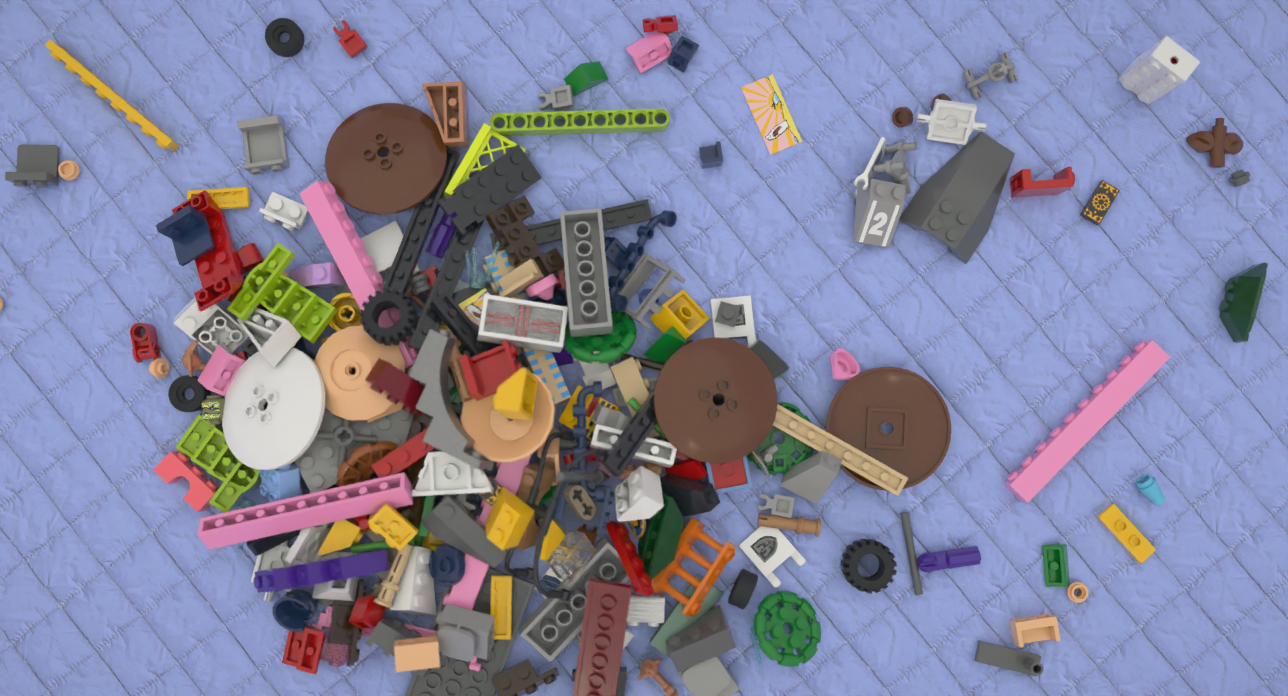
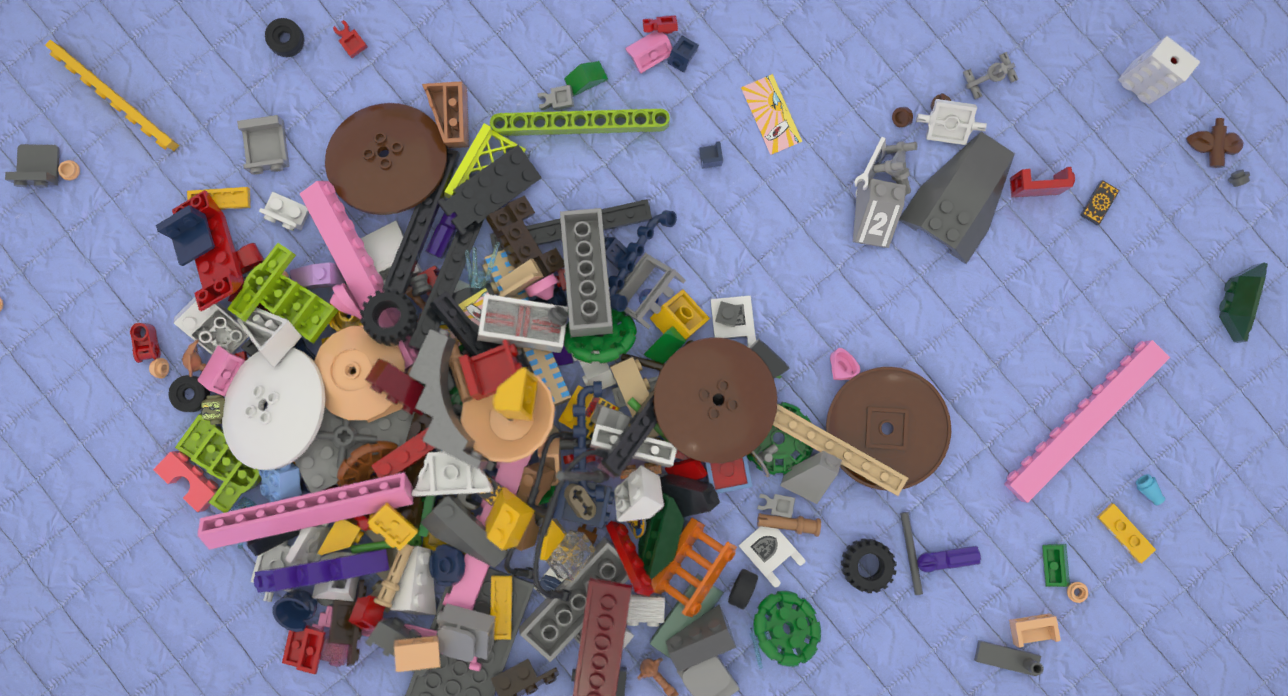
(345, 301): none -> bright pink piece
(558, 315): none -> dark grey plate

